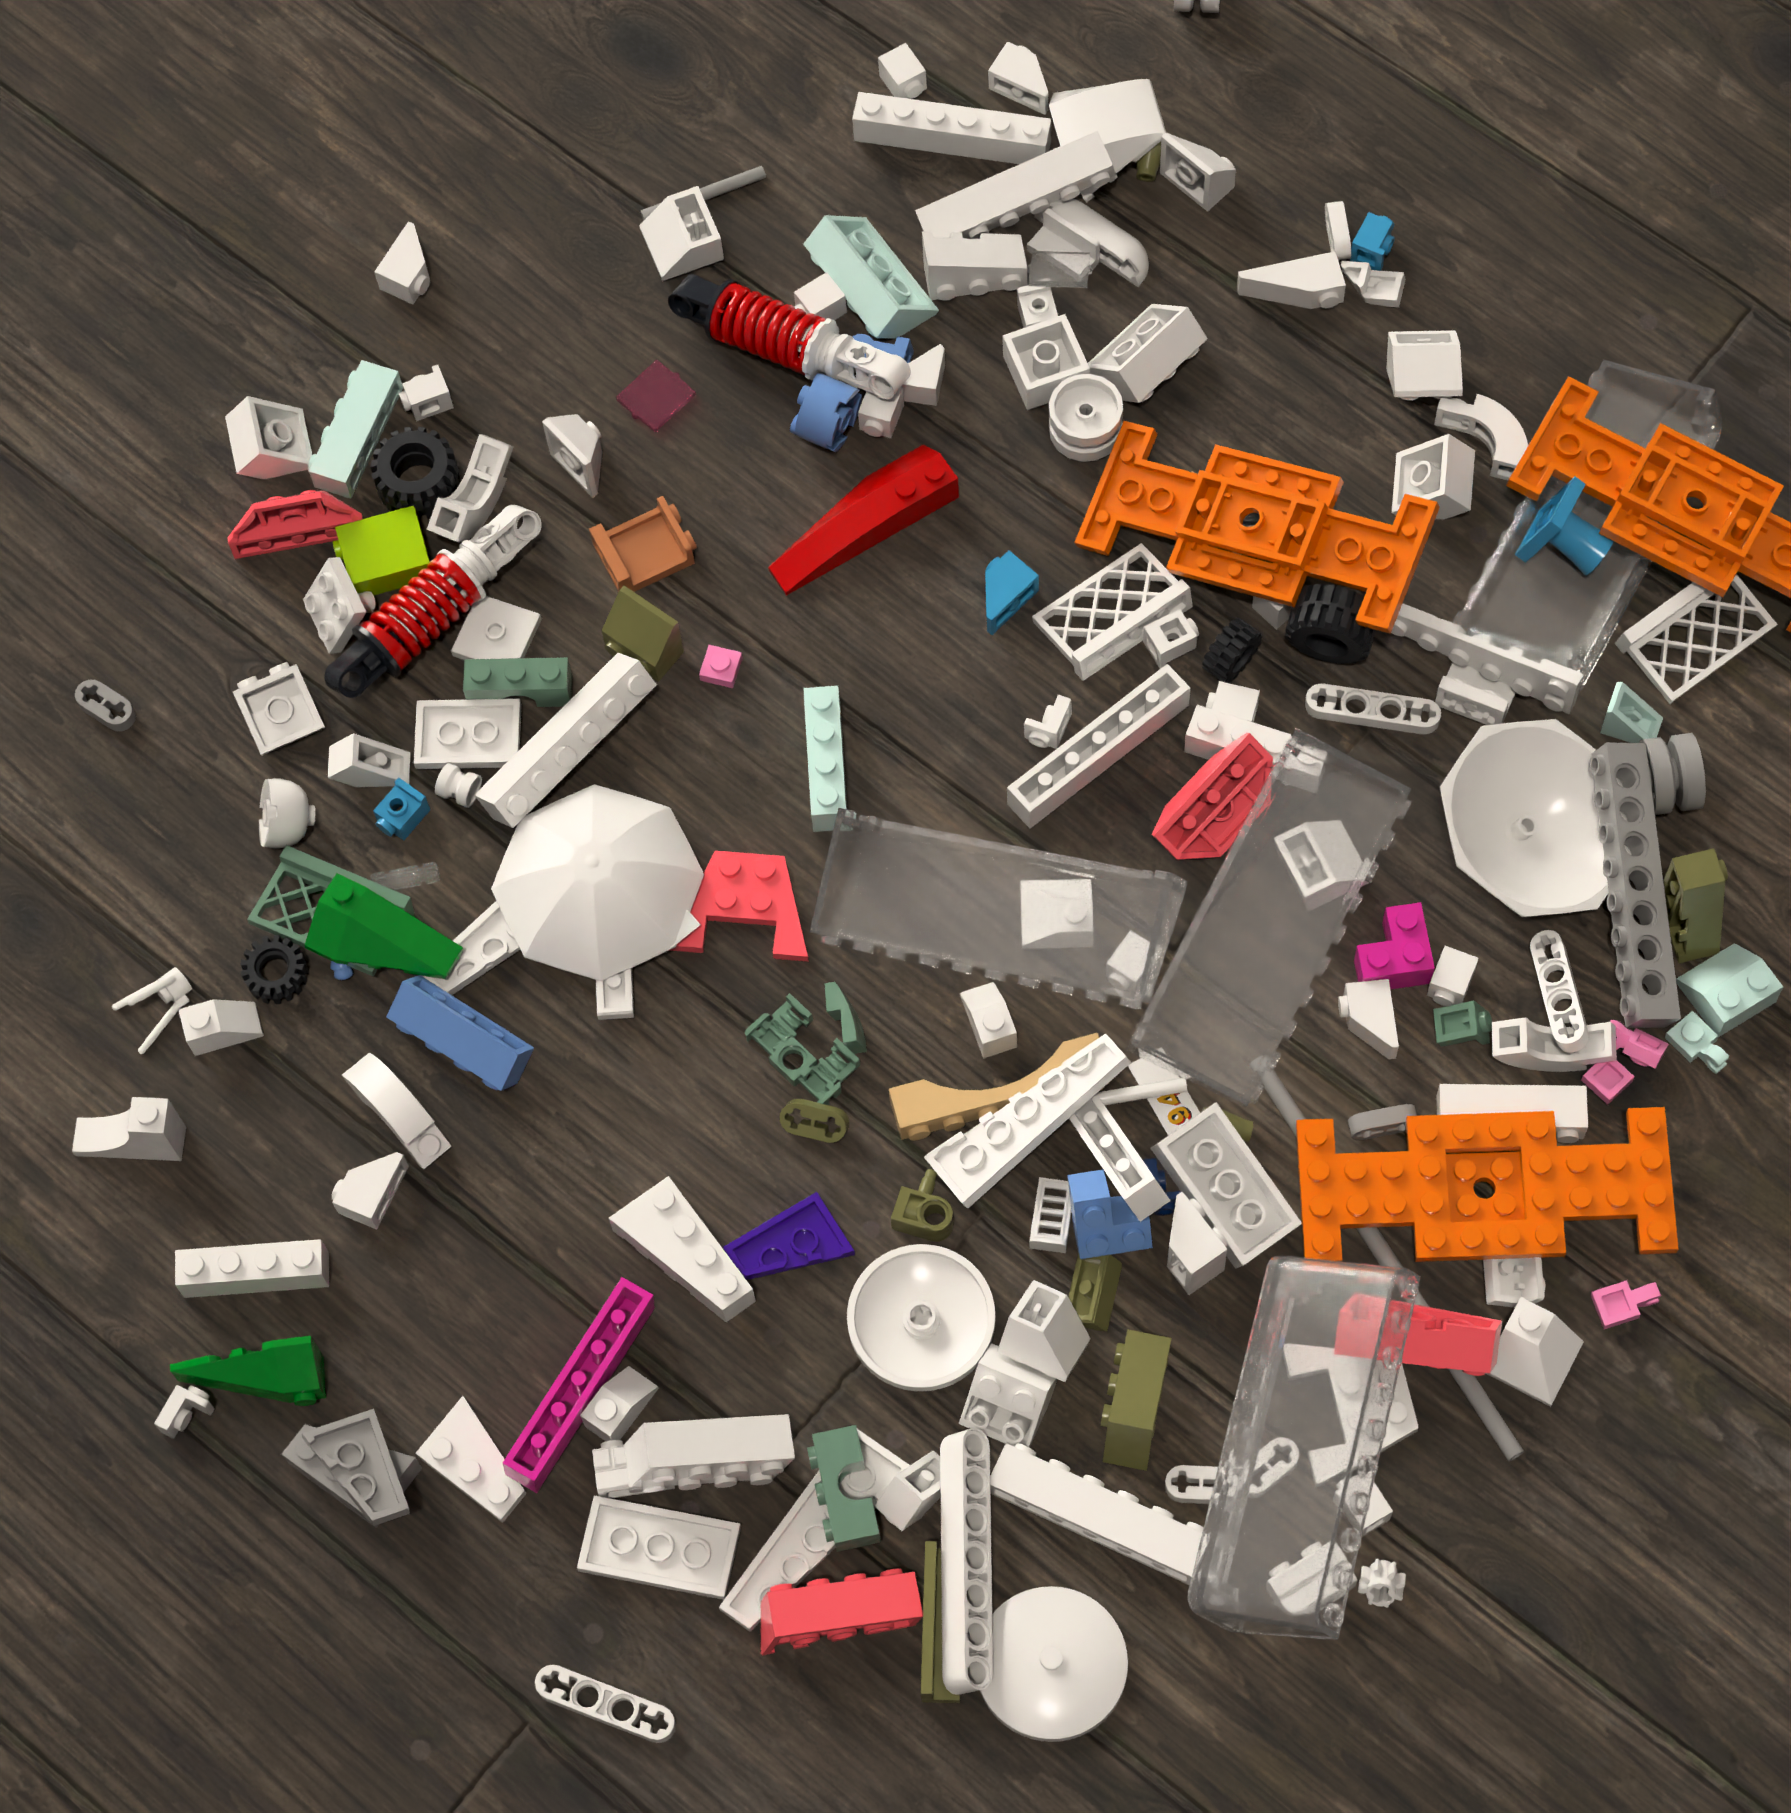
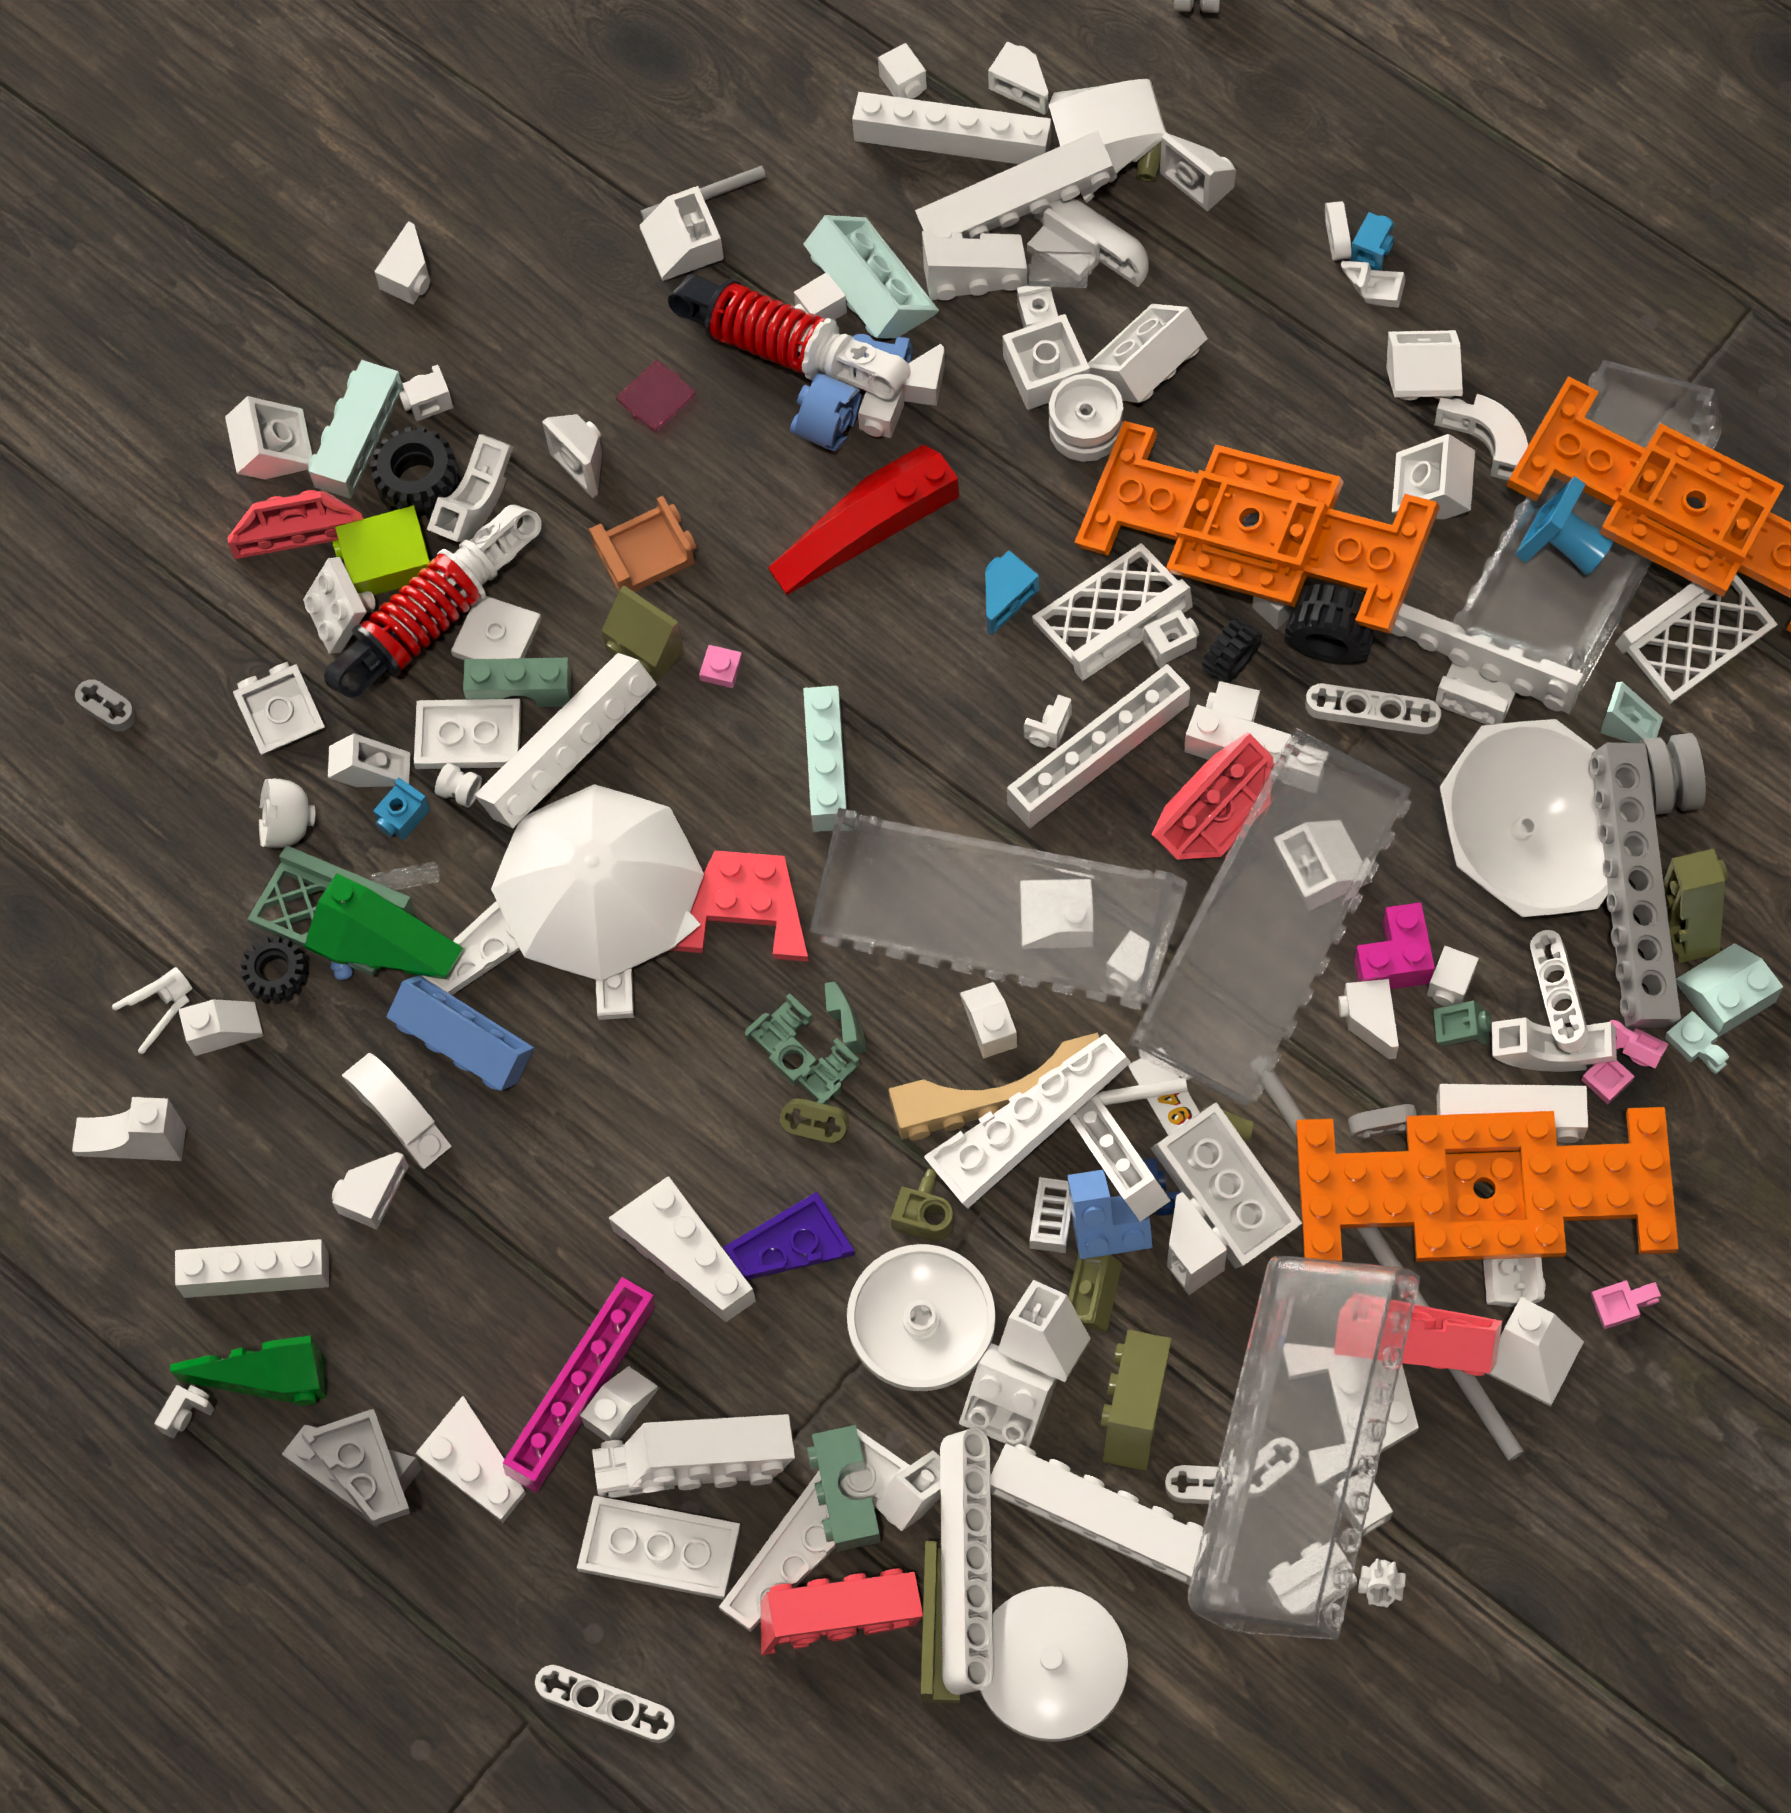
(1300, 282): white slope -> none

